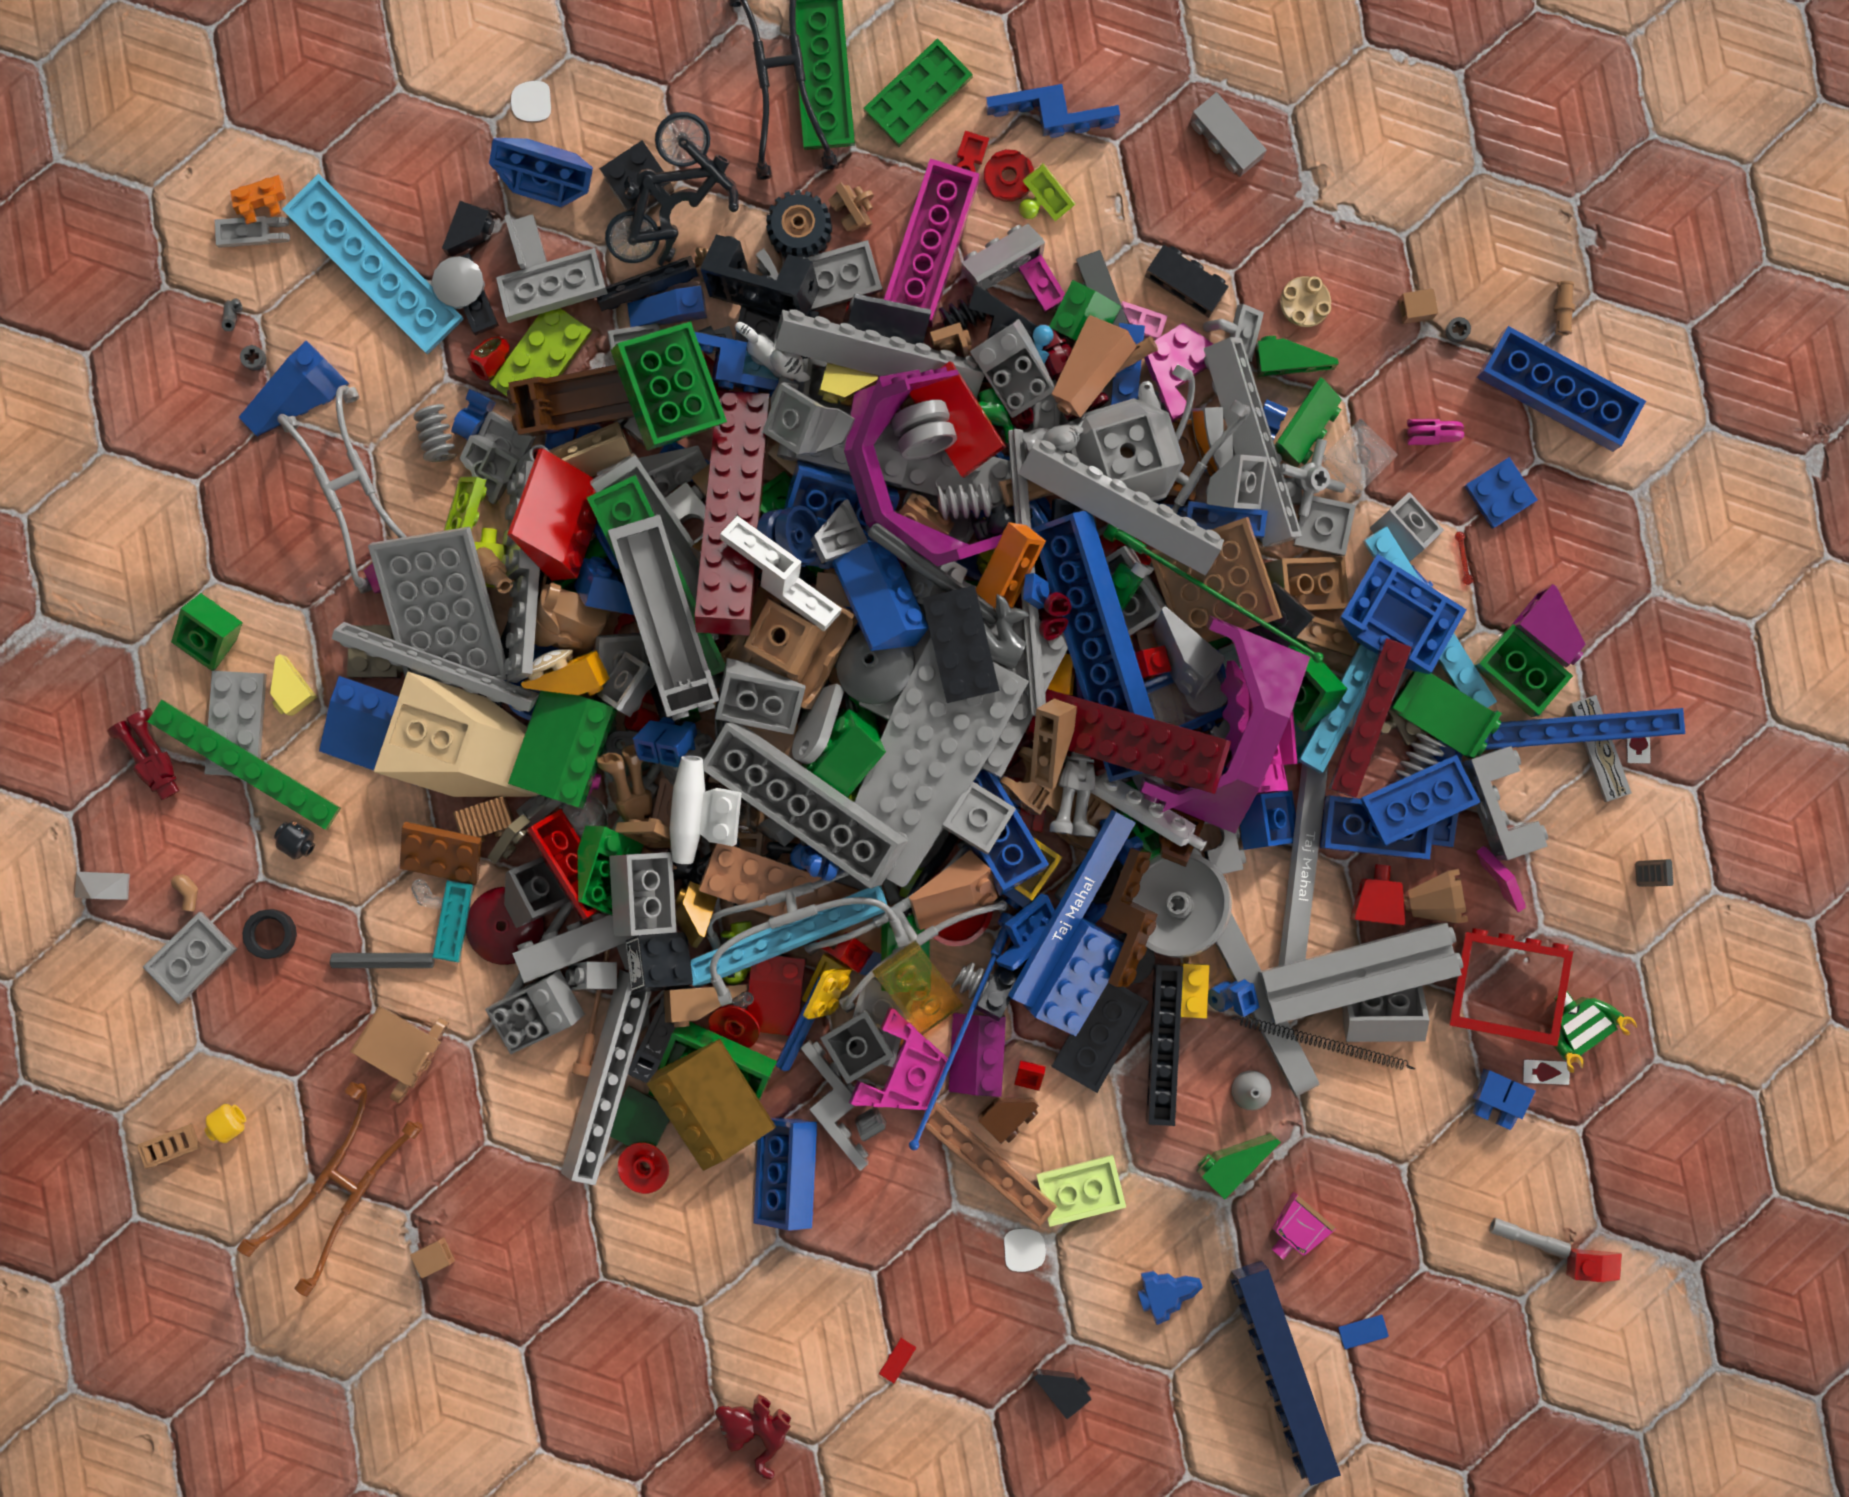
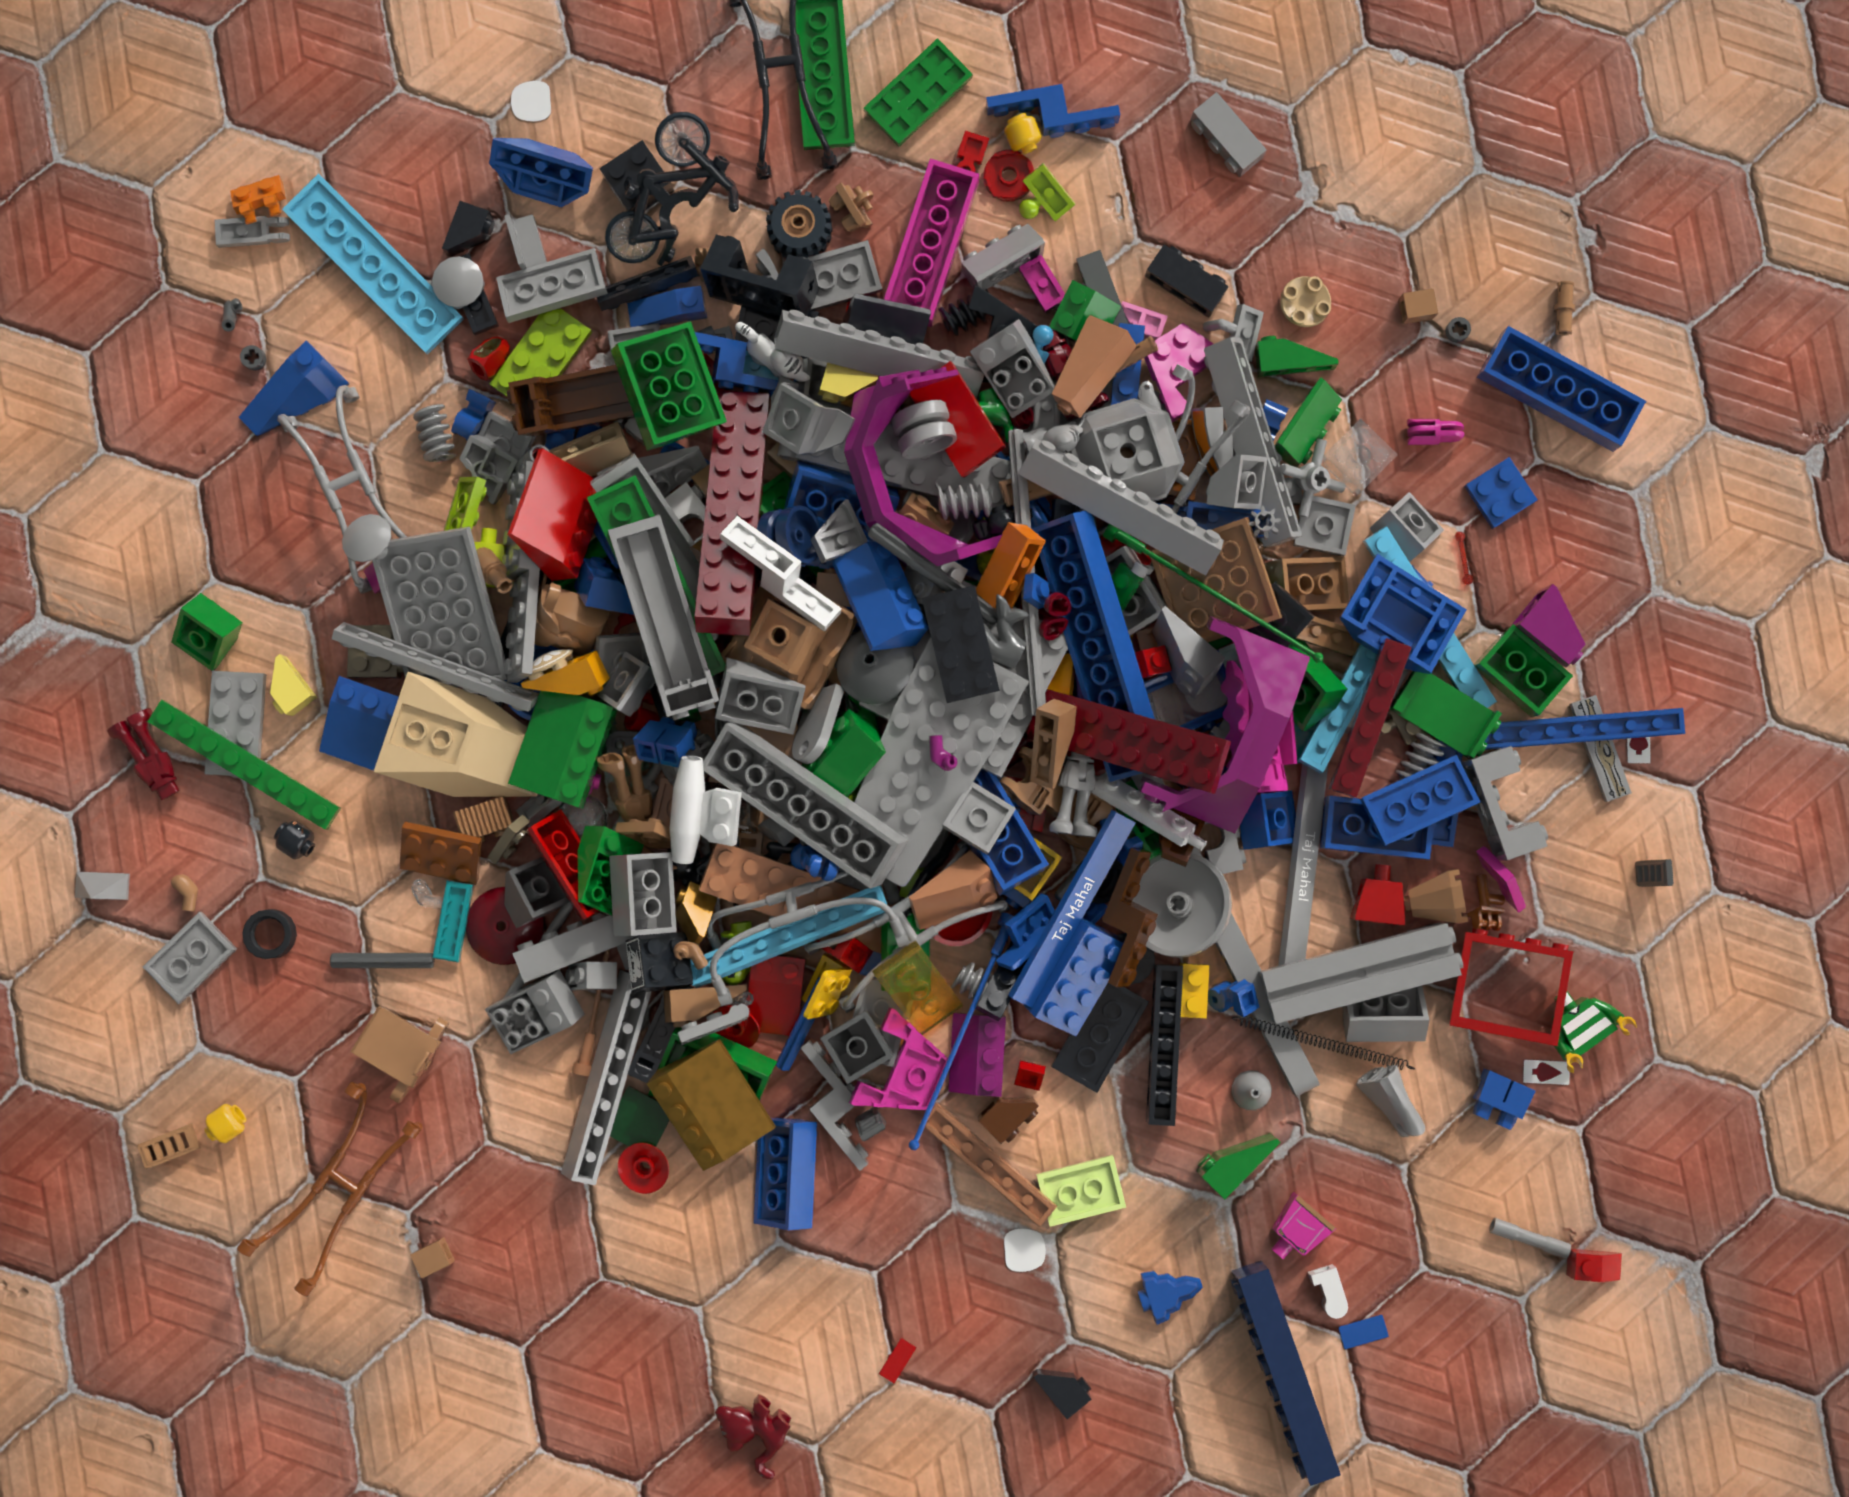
(367, 538): none -> light grey dish
(690, 950): none -> medium nougat arm
(714, 1023): none -> light grey hinge
(940, 756): none -> magenta arm
(952, 339): medium nougat bracket -> none
(1022, 133): none -> yellow head
(1263, 515): none -> light grey gear
(1334, 1298): none -> white leg
(1388, 1093): none -> light grey piece
(1487, 916): none -> dark orange arm

